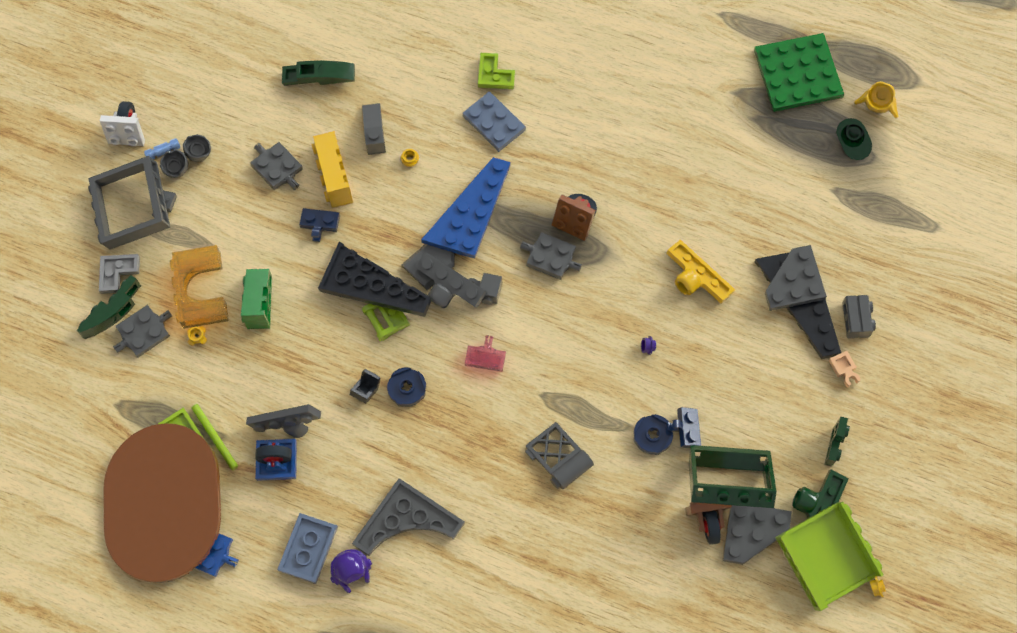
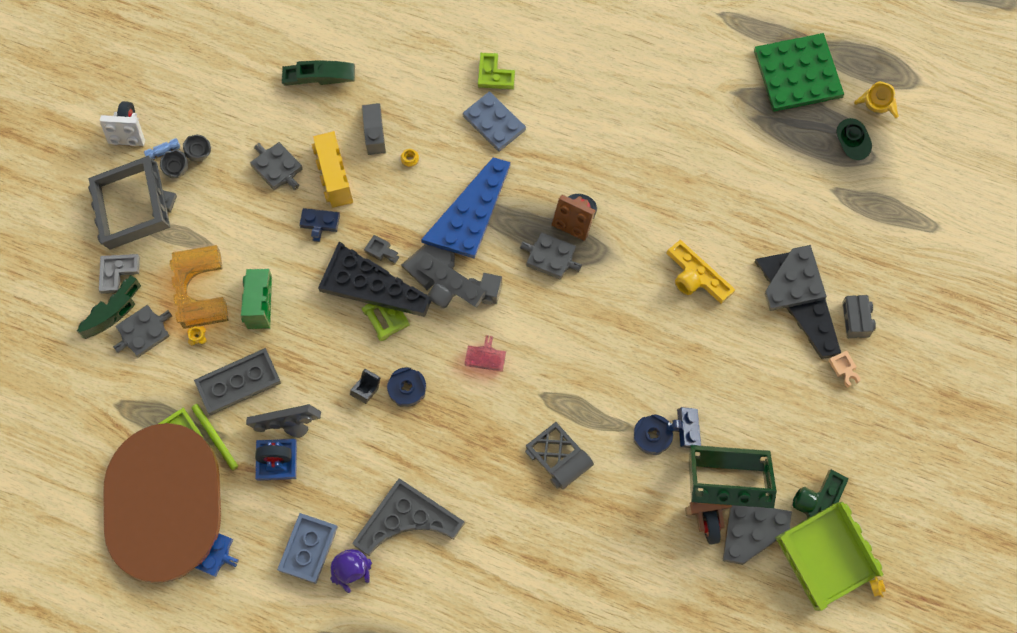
(237, 381): none -> dark grey plate
(380, 248): none -> dark grey plate
(648, 345): dark purple plate -> none
(838, 435): dark green plate -> none

